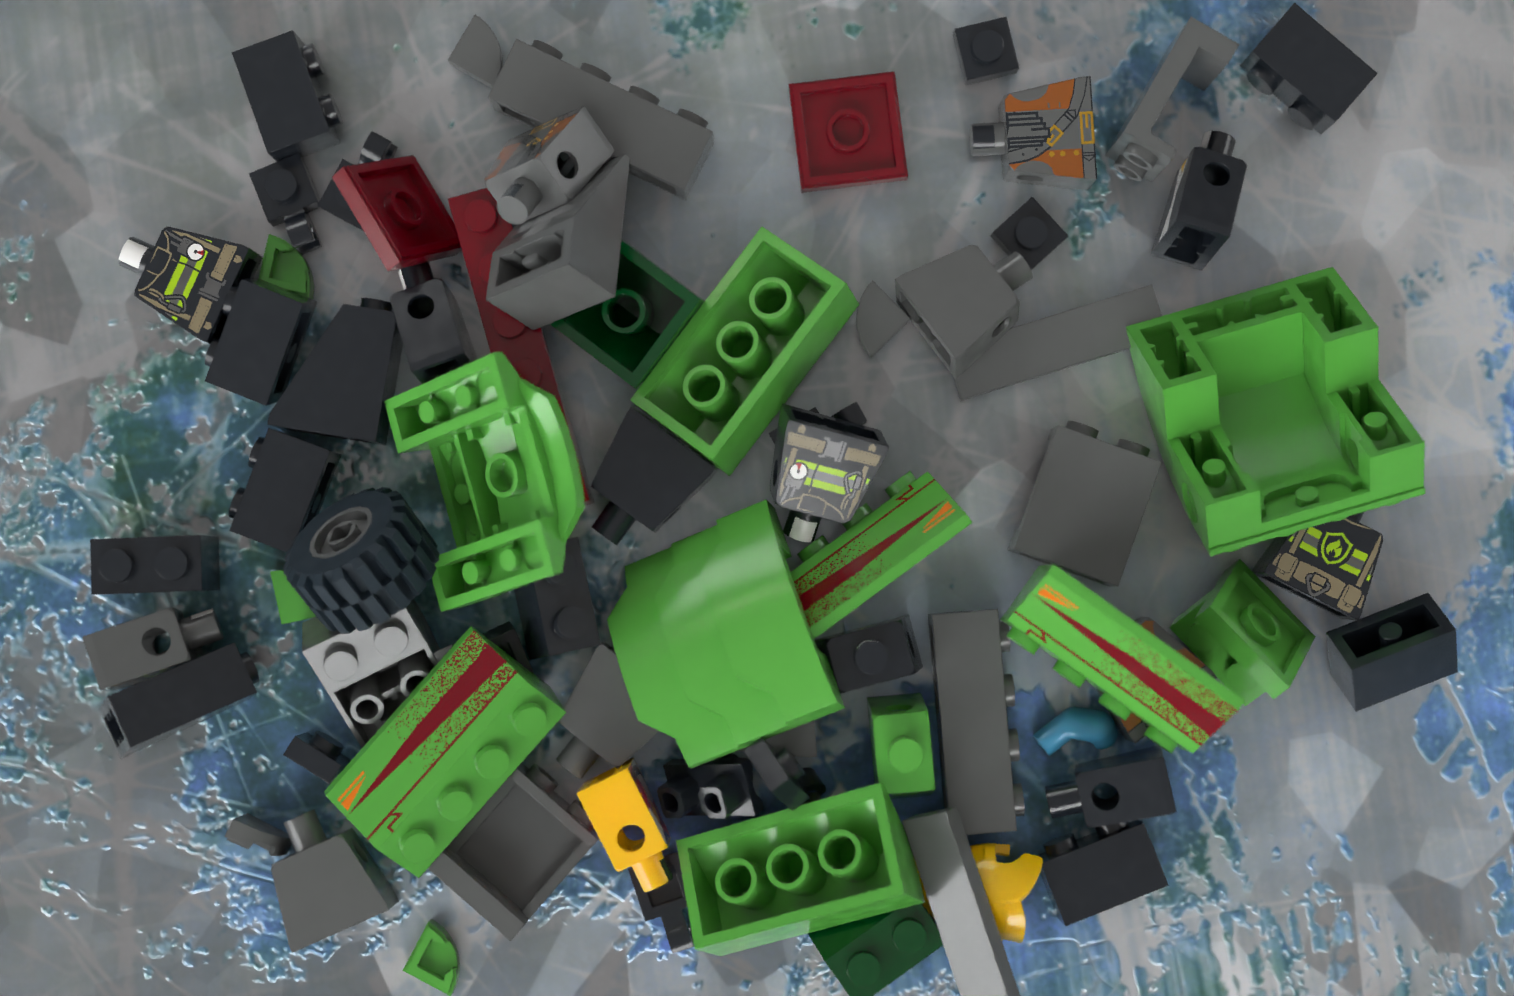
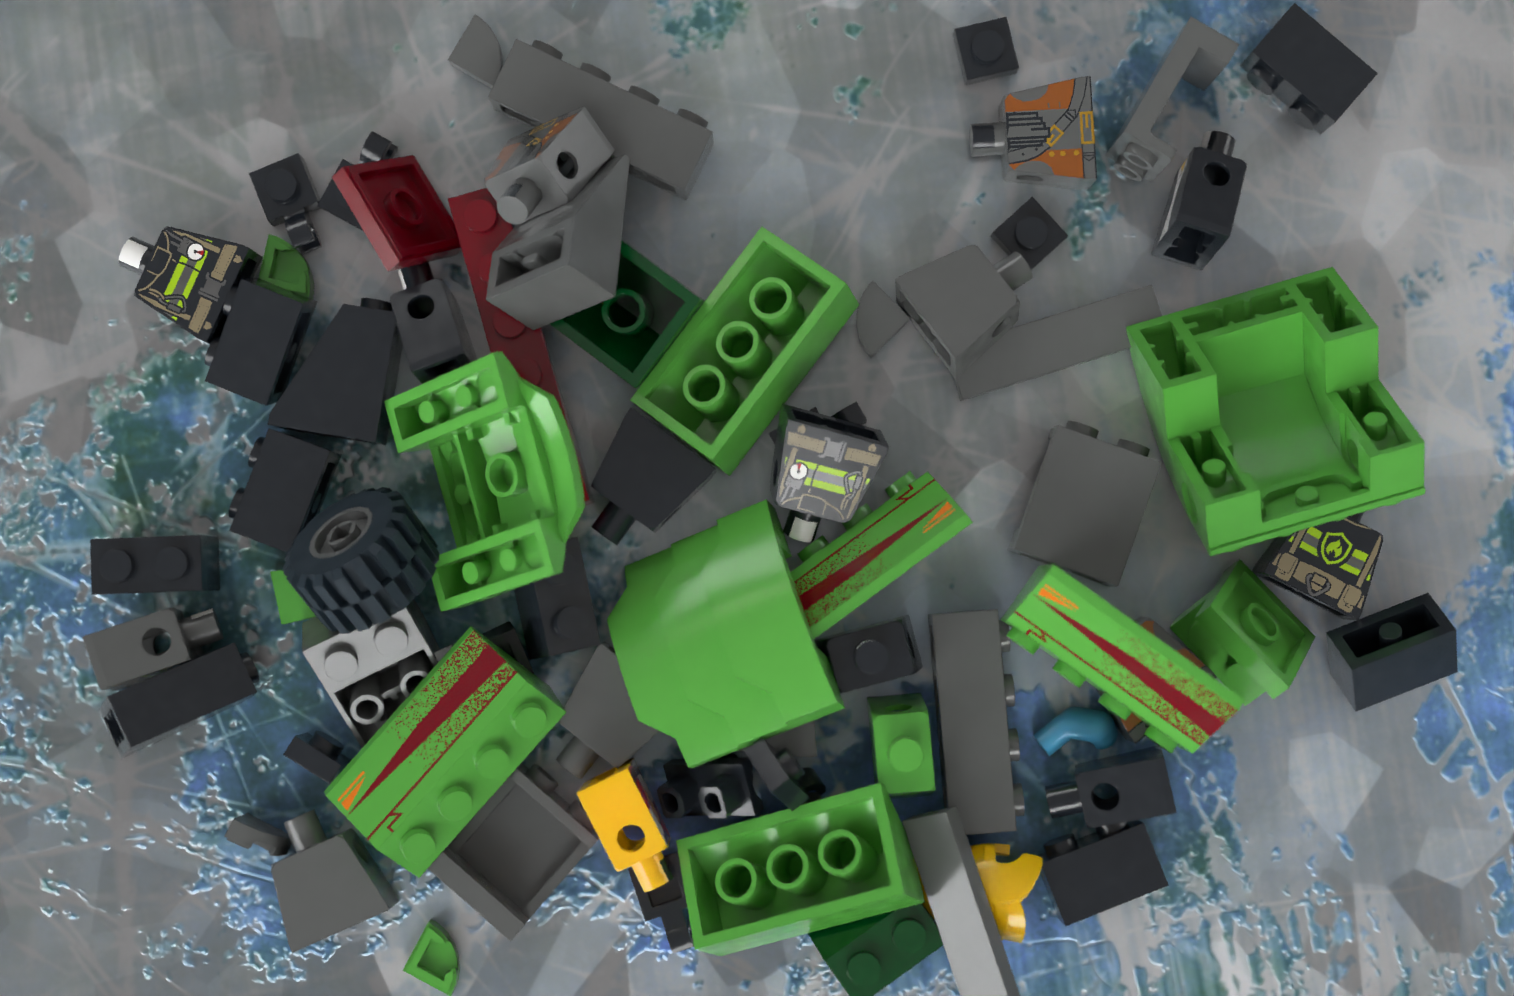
(287, 96): black brick -> none
(848, 132): dark red tile -> none

